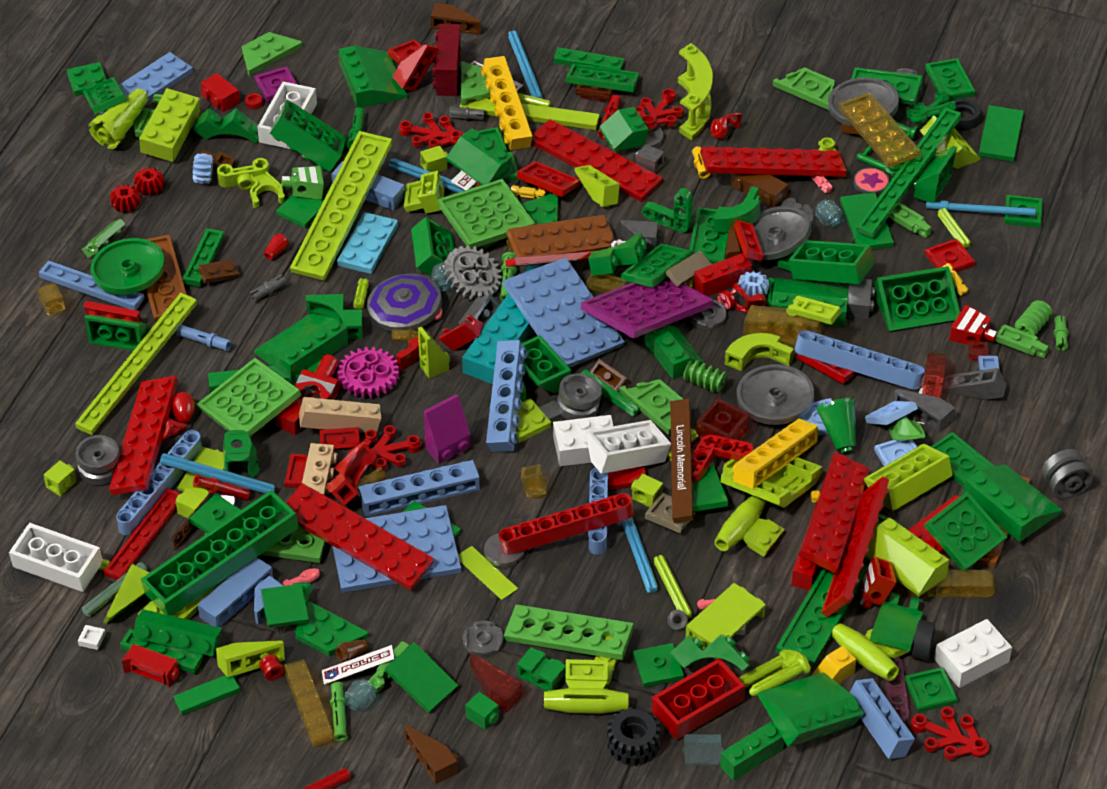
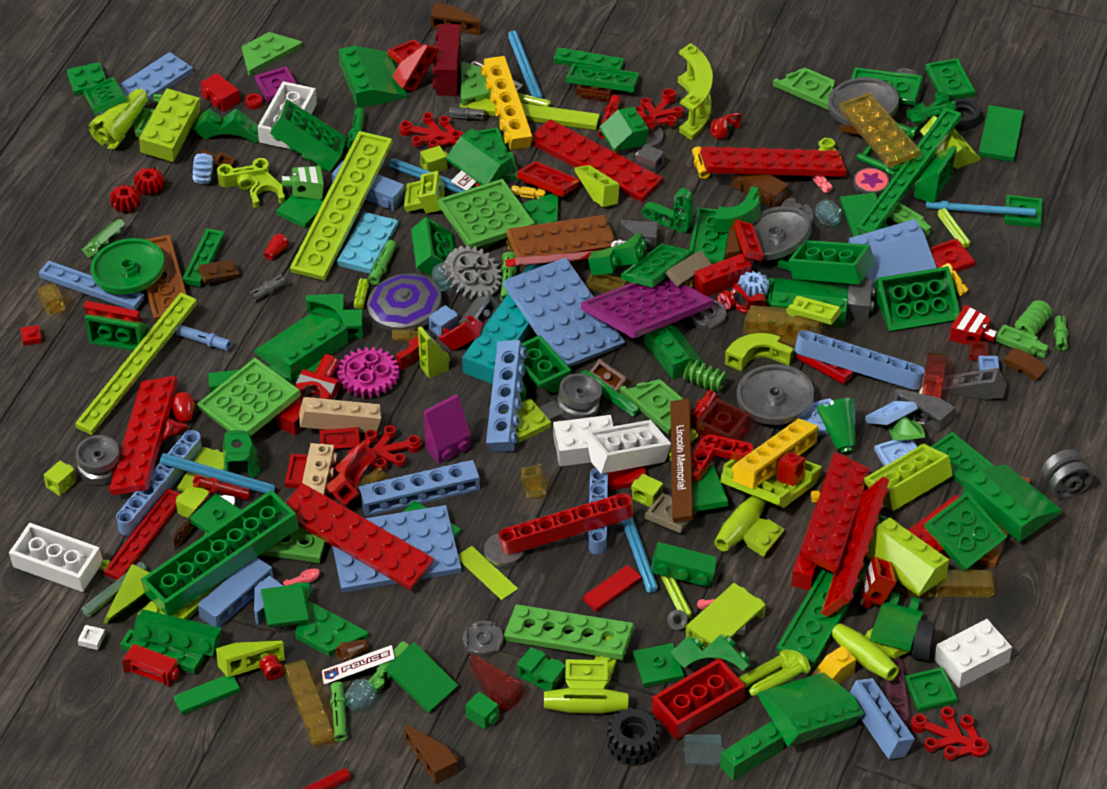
(31, 335): none -> red plate
(380, 267): none -> bright green pin
(443, 319): none -> medium blue brick
(612, 588): none -> red tile
(683, 564): none -> green brick
(703, 405): none -> red pin
(791, 469): none -> red brick
(897, 250): none -> medium blue slope
(1027, 363): none -> reddish brown slope

